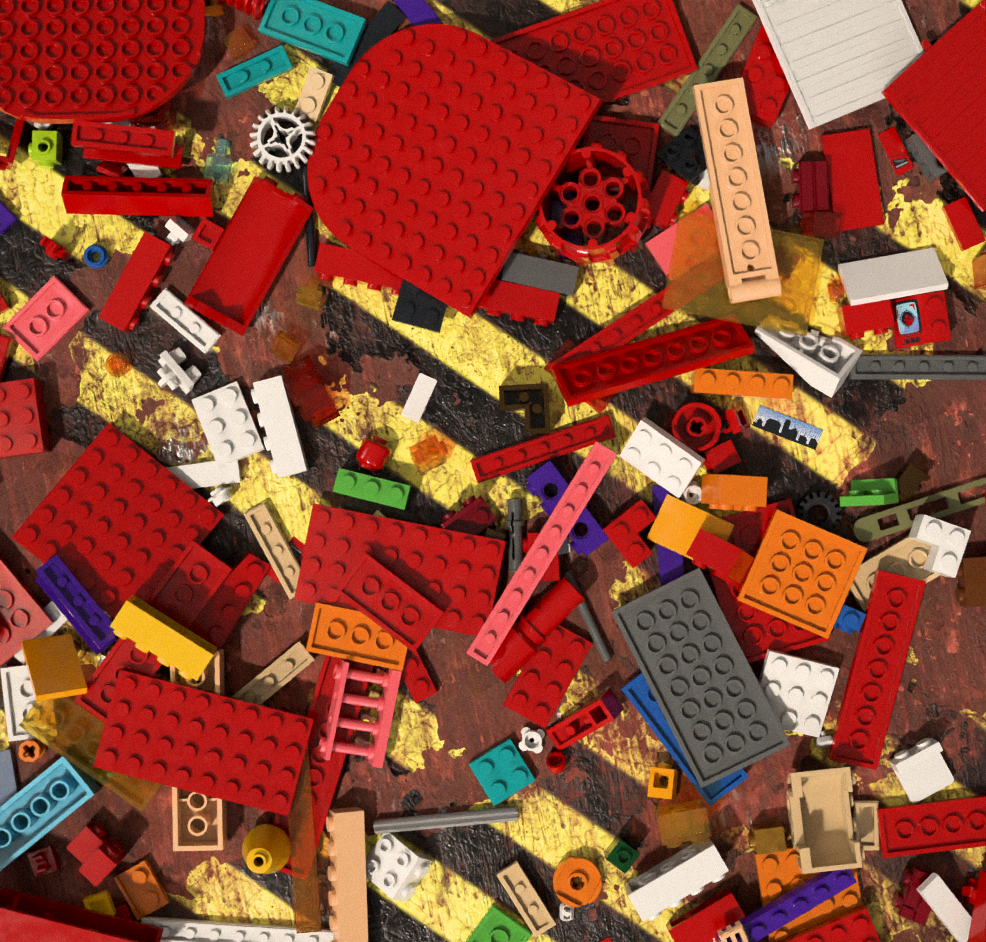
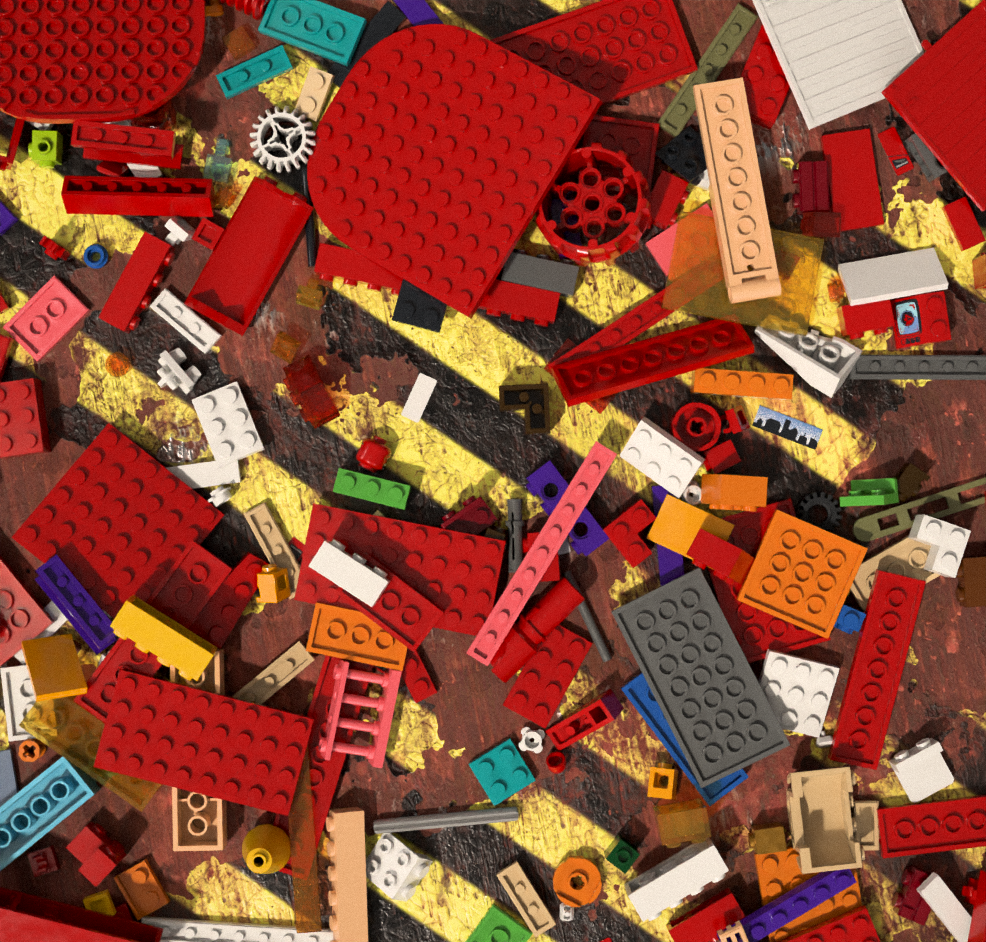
(225, 197): none -> clear orange plate
(273, 584): none -> light orange brick
(280, 426): white brick -> none
(350, 572): none -> white brick
(428, 447): clear orange brick -> none
(543, 448): red tile -> none

